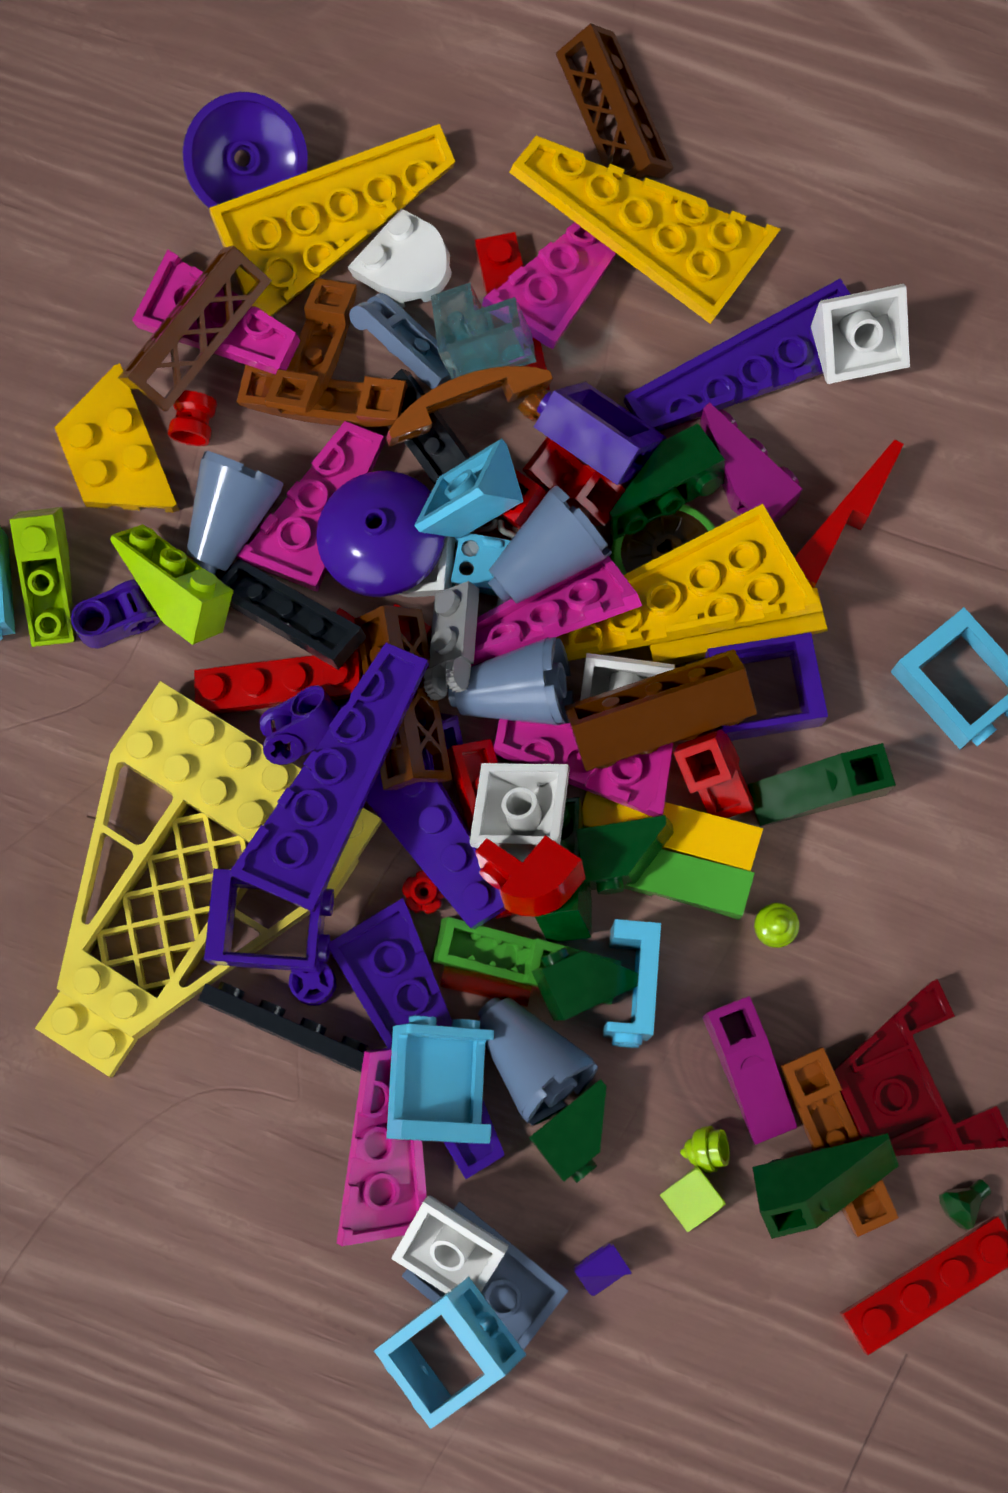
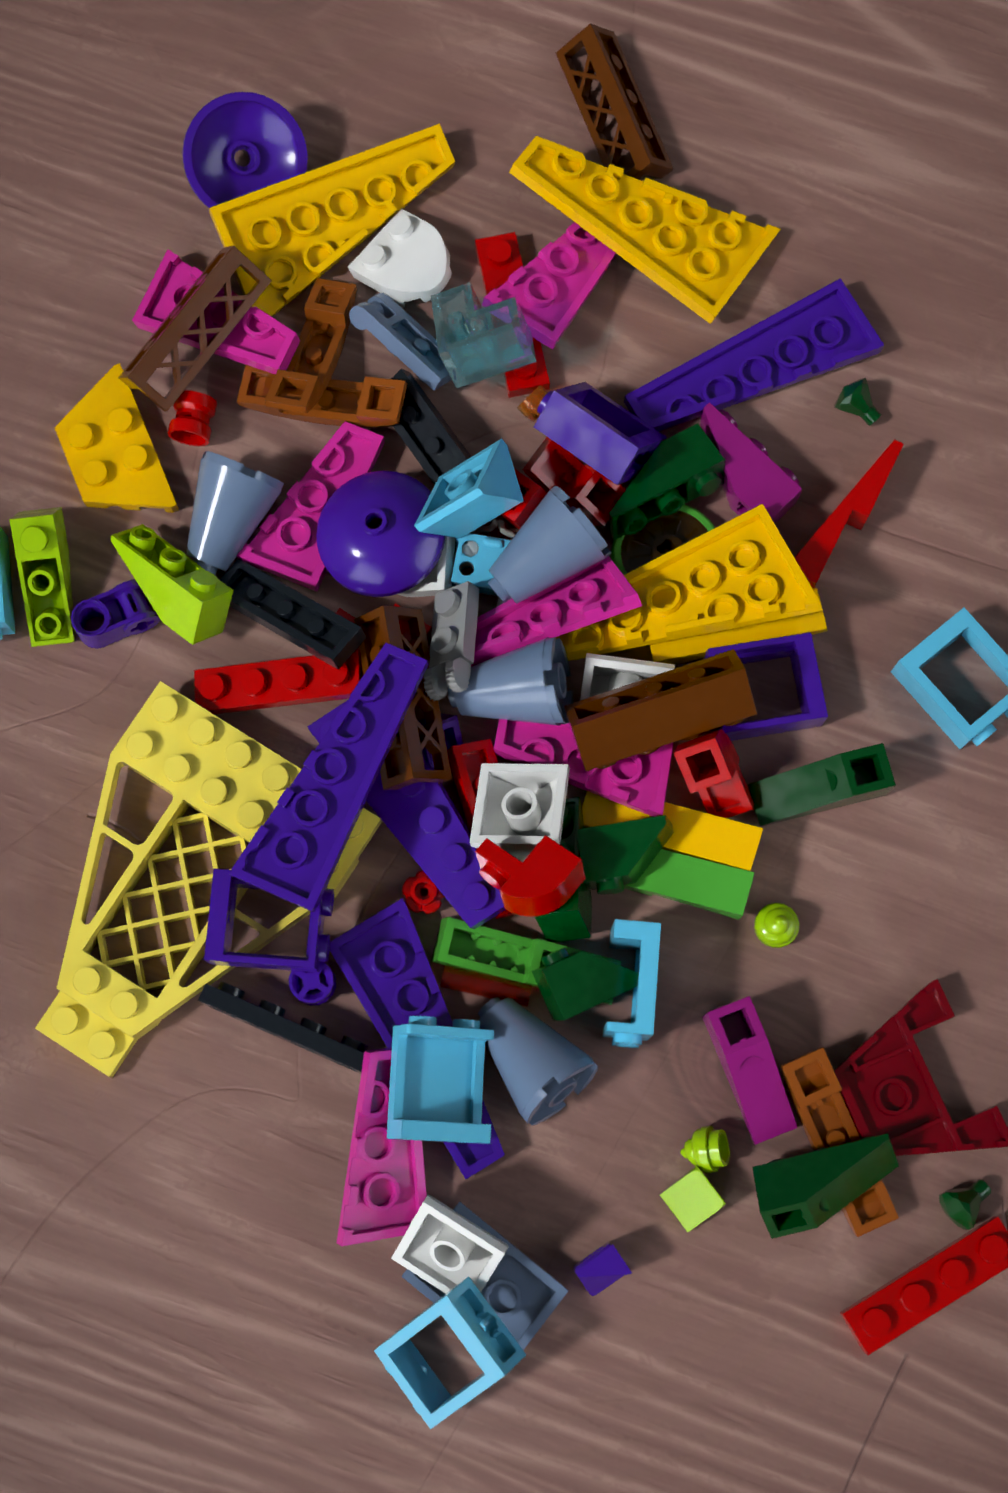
(300, 721): dark purple piece -> none
(514, 380): dark orange slope -> none
(574, 1135): dark green slope -> none
(856, 399): none -> dark green rock
(862, 333): white slope -> none

